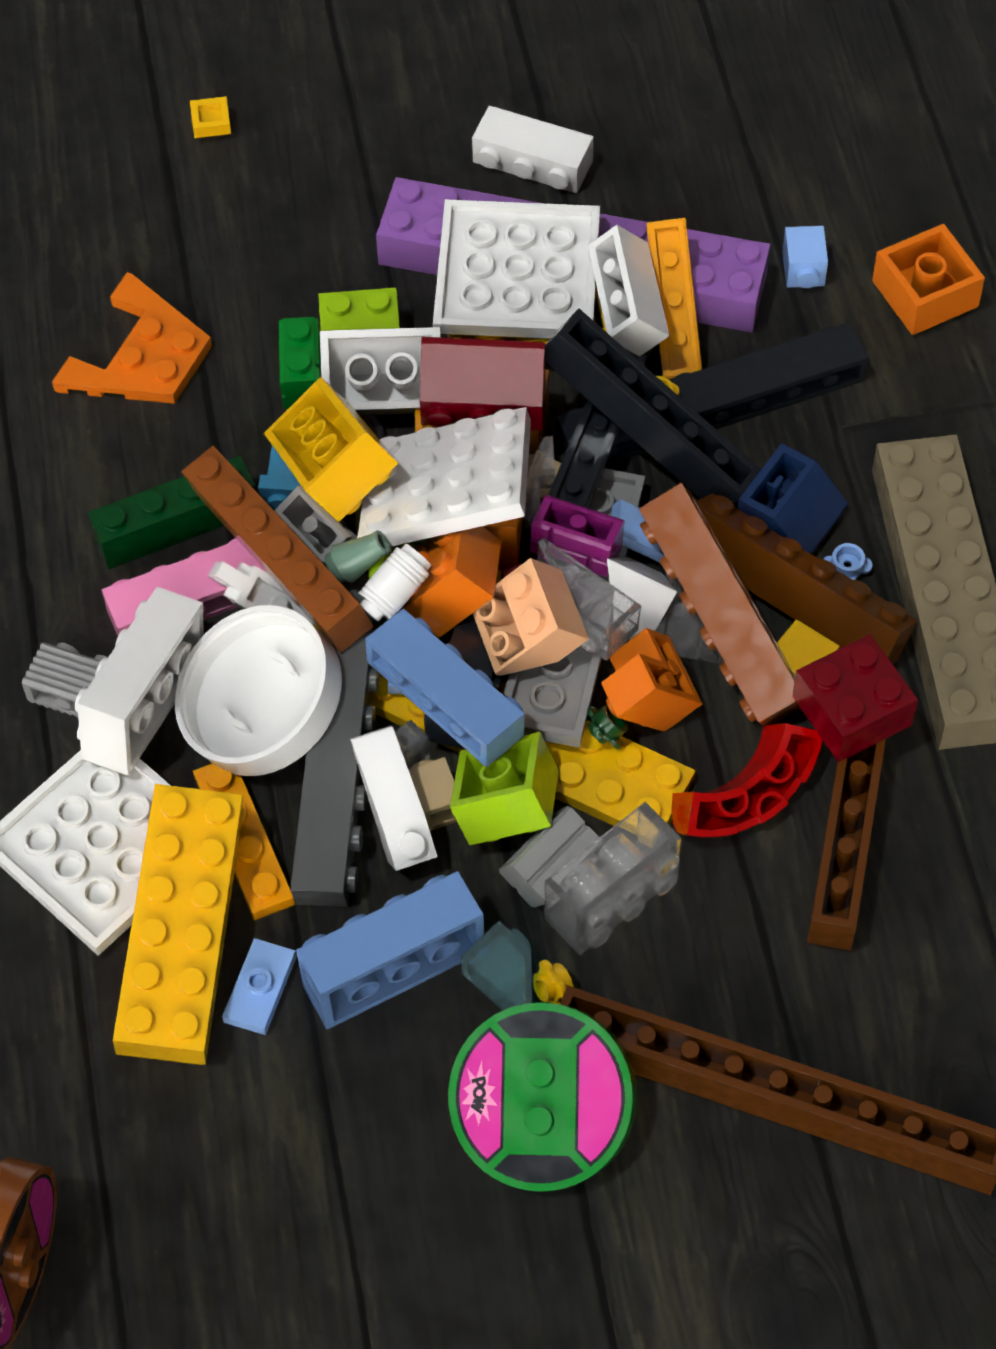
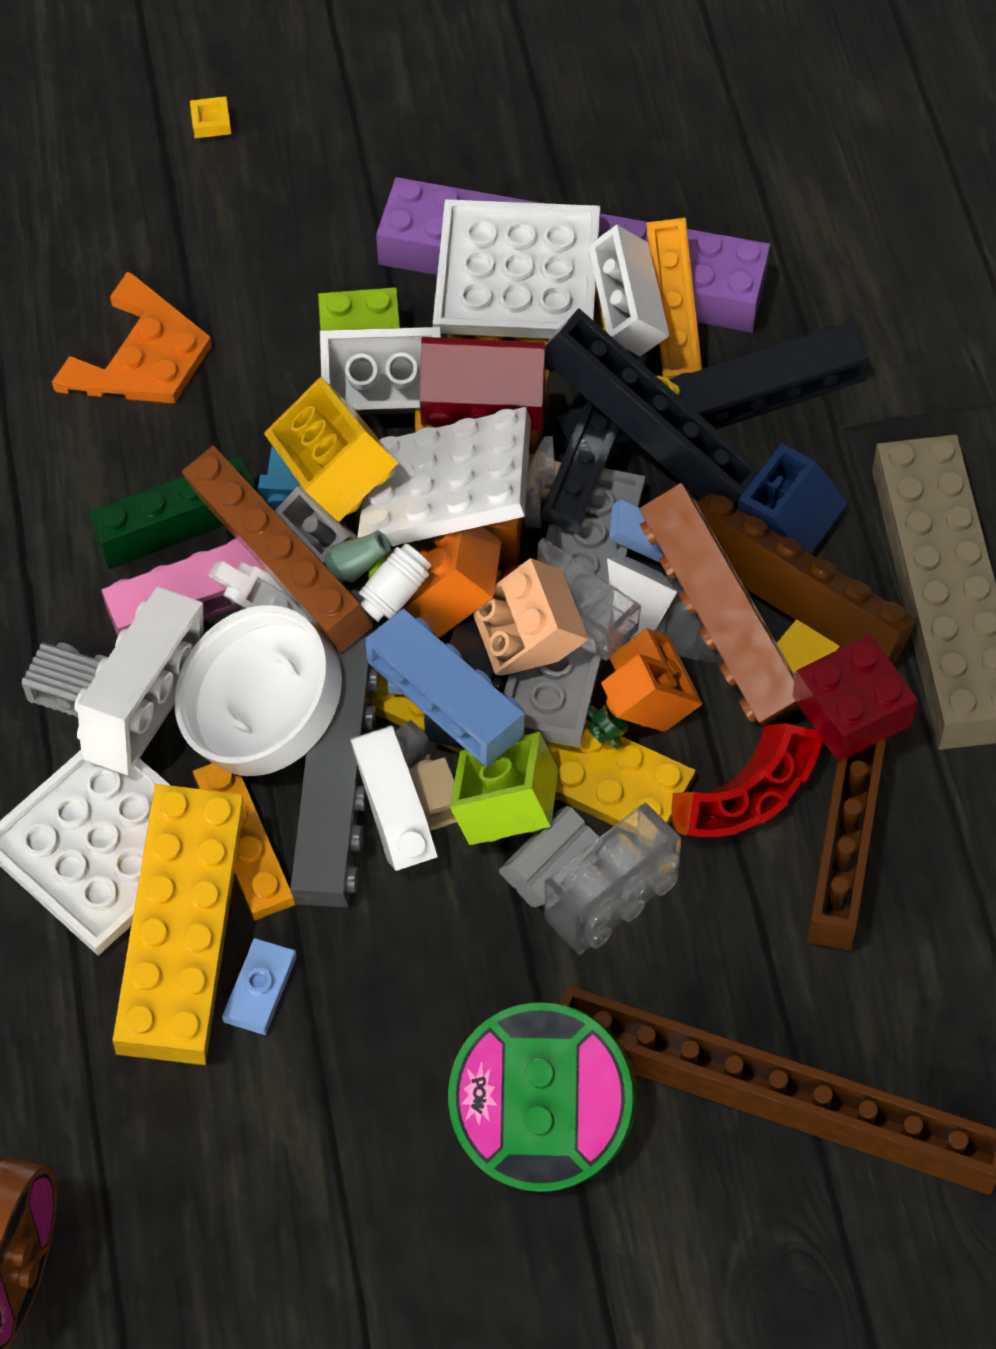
(298, 357): green brick -> none
(390, 949): medium blue brick -> none
(501, 966): clear light blue slope -> none
(532, 149): white brick -> none
(551, 982): yellow plate -> none
(578, 532): magenta brick -> none
(805, 256): light blue brick -> none
(852, 555): light blue plate -> none
(928, 279): orange brick -> none

